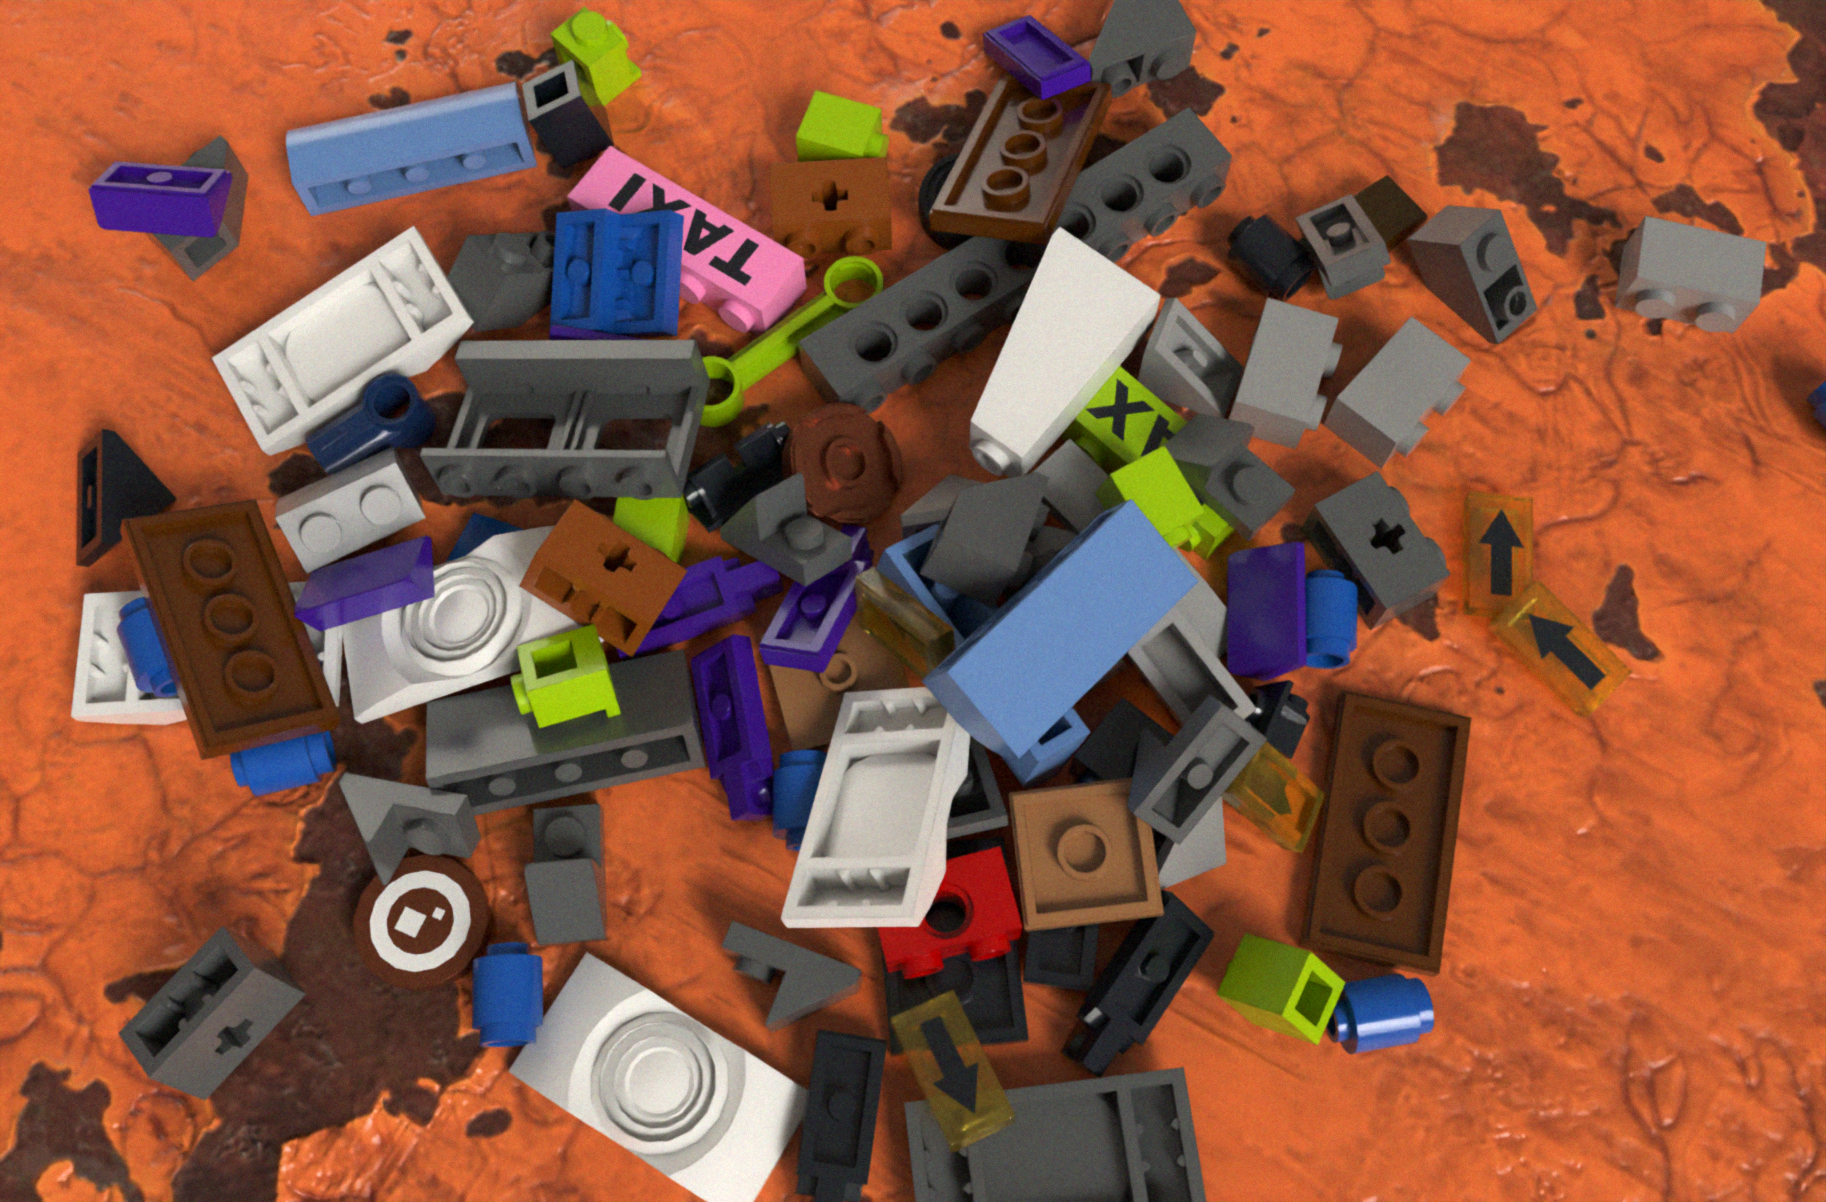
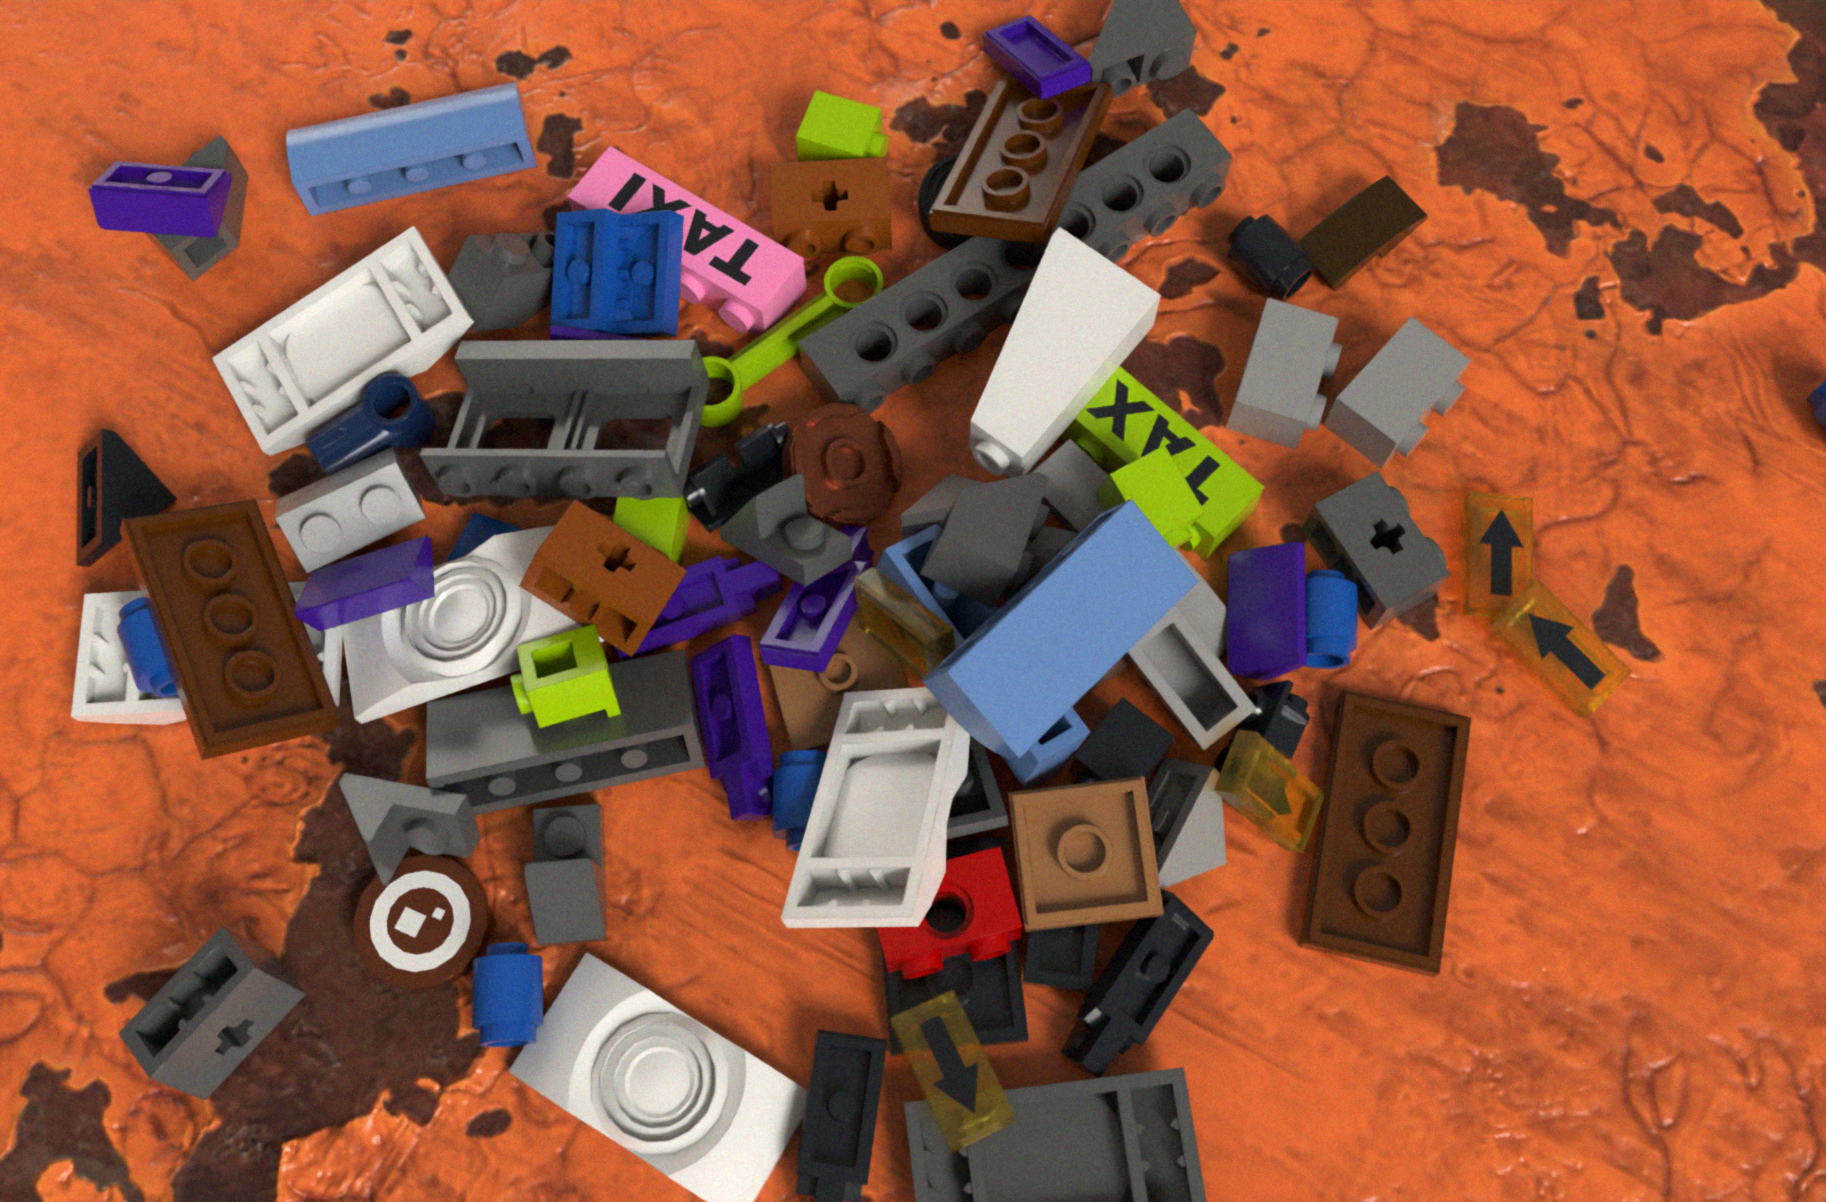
(285, 764): blue brick -> none
(567, 114): black brick -> none
(598, 52): lime brick -> none
(808, 981): dark grey slope -> none
(1184, 777): dark grey slope -> none
(1188, 363): light grey slope -> none
(1227, 474): dark grey slope -> none
(1281, 988): lime brick -> none
(1343, 246): dark grey slope -> none
(1381, 1013): blue brick -> none
(1474, 269): dark grey slope -> none
(1690, 275): light grey brick -> none

